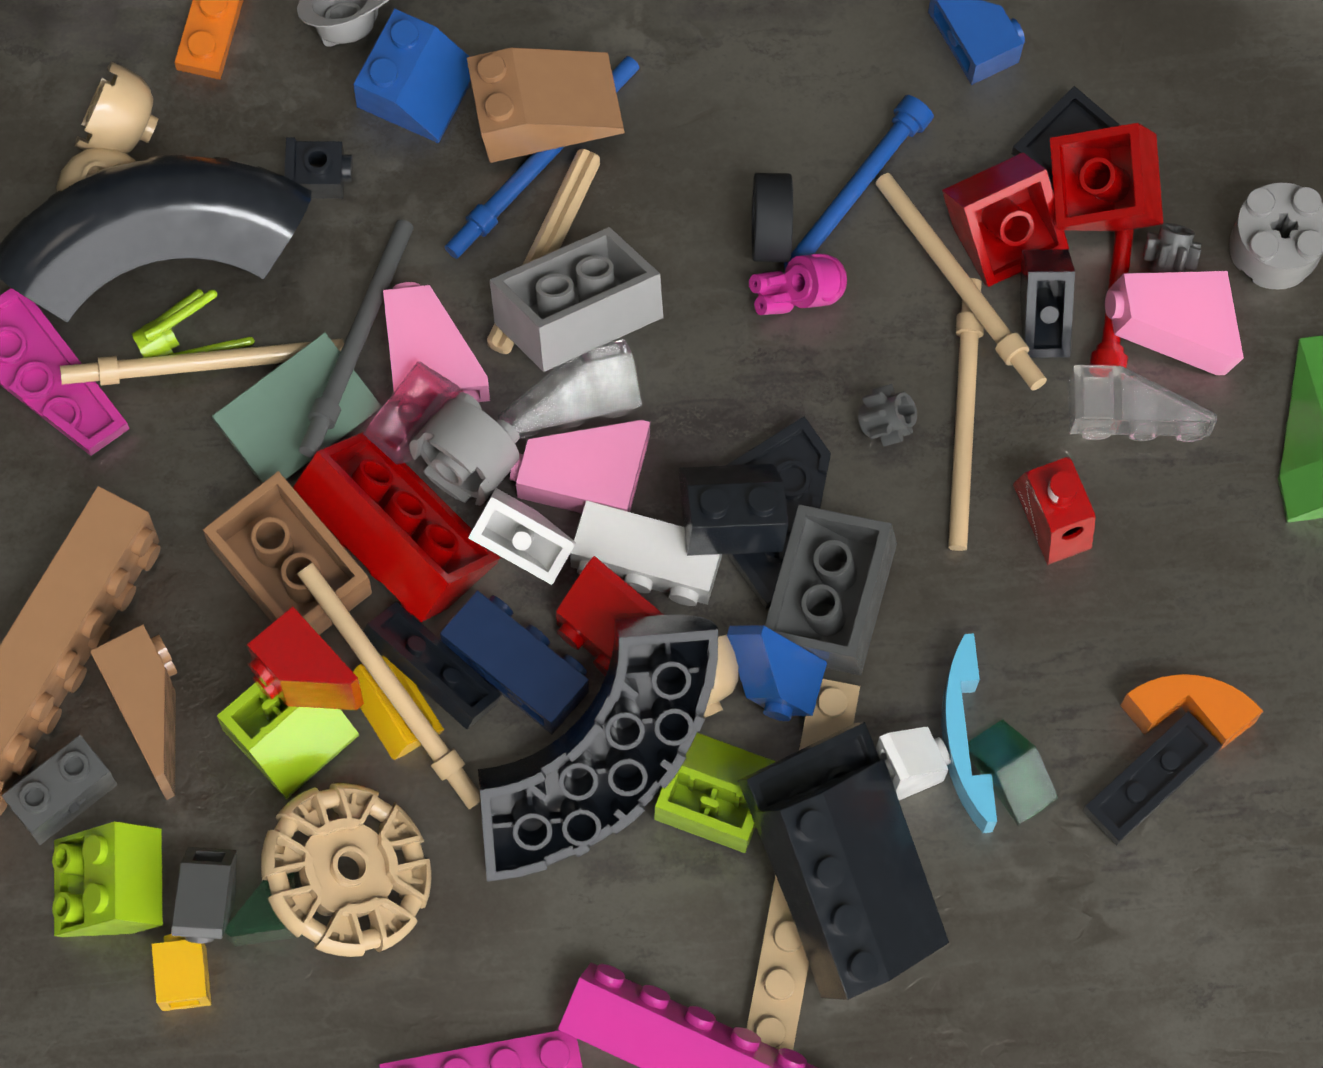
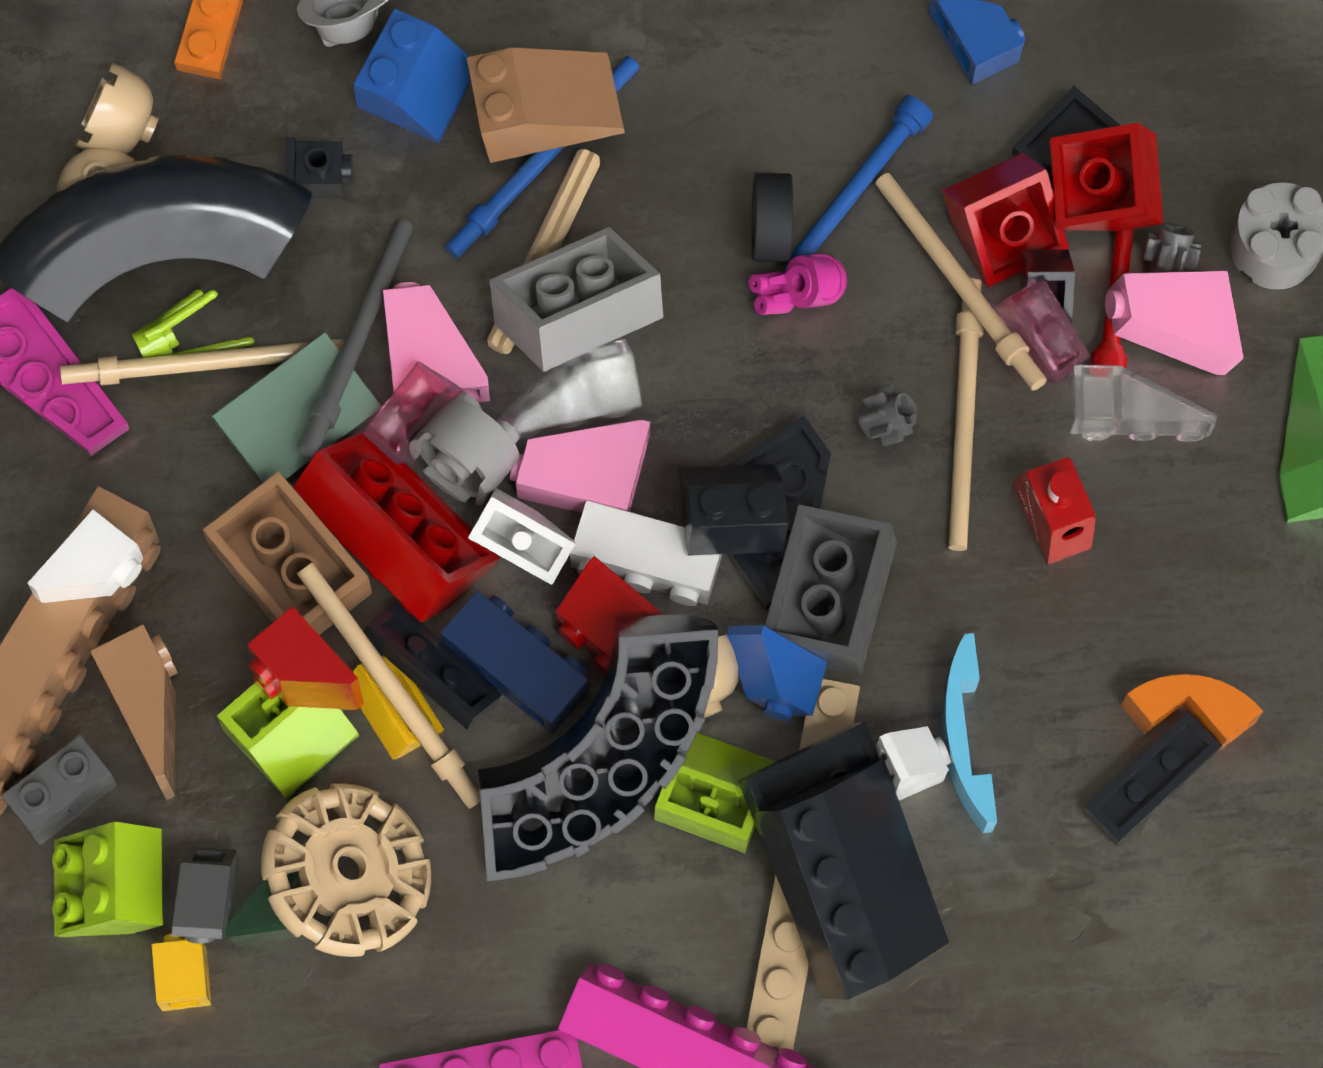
(88, 563): none -> white slope
(1015, 769): clear green slope -> none
(1045, 330): none -> clear pink slope

